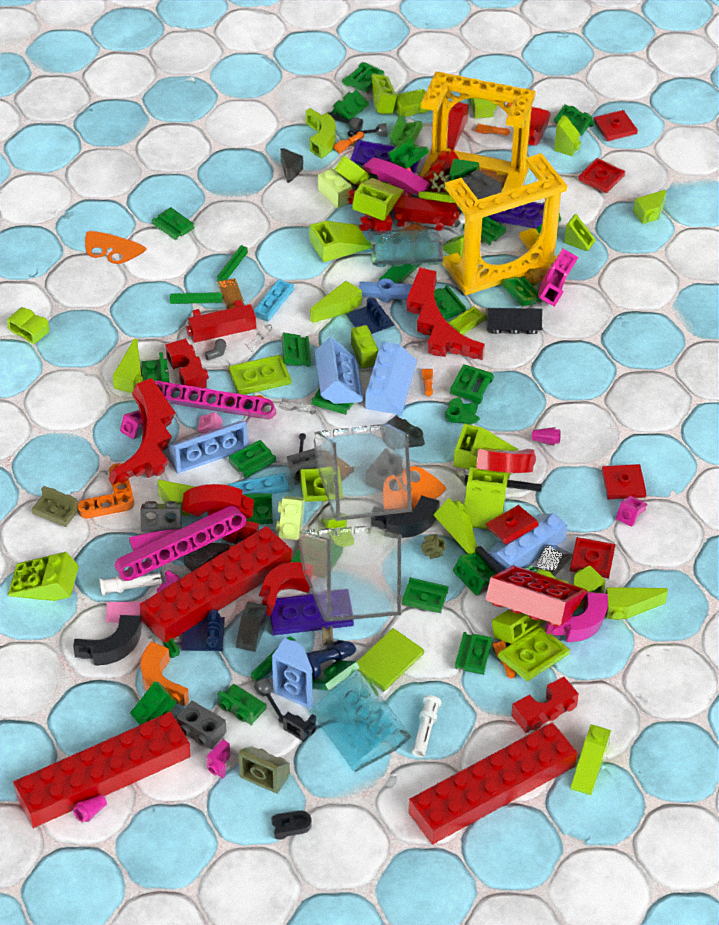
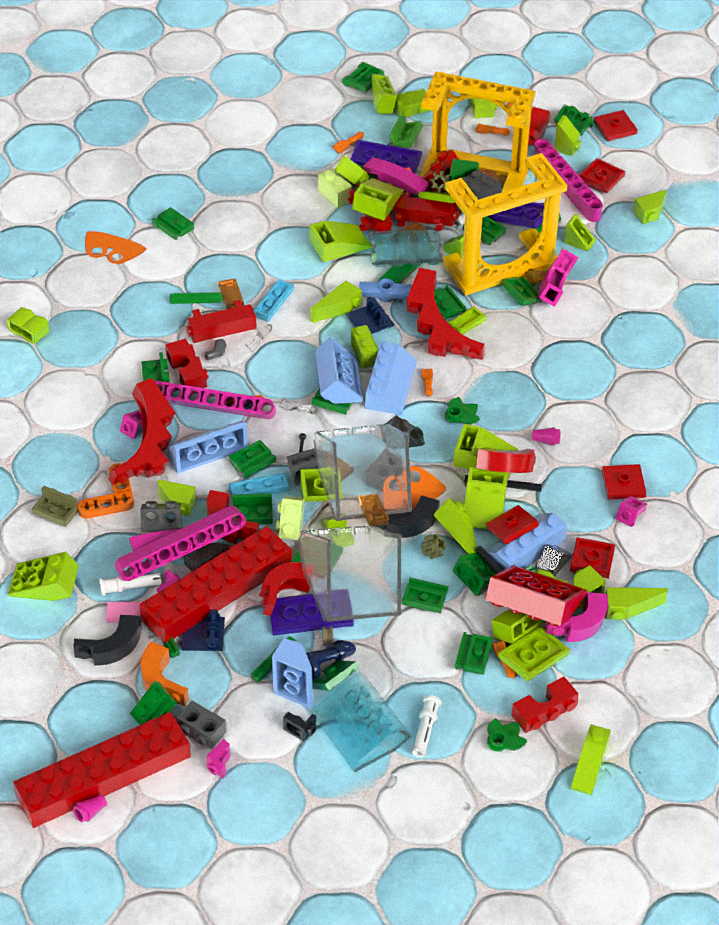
(128, 371): lime slope -> none
(209, 422): bright pink slope -> none
(216, 497): red arch -> none
(232, 264): green axle -> none
(241, 704): green bracket -> none
(251, 626): clear smoke slope -> none
(259, 375): lime tile -> none
(263, 768): olive slope -> none
(264, 688): hinge -> none
(291, 163): clear smoke slope -> none
(295, 349): green plate -> none
(299, 822): black plate -> none
(322, 142): lime arch -> none
(351, 105): green bracket -> none
(355, 123): dark grey hinge -> none
(373, 510): none -> clear orange tile
(381, 130): hinge -> none
(389, 659): lime tile -> none
(407, 153): green bracket -> none
(456, 122): red slope -> none
(466, 380): green plate -> none
(492, 783): red brick -> none
(505, 734): none -> green plate
(514, 320): black slope -> none
(577, 189): none -> dark pink beam

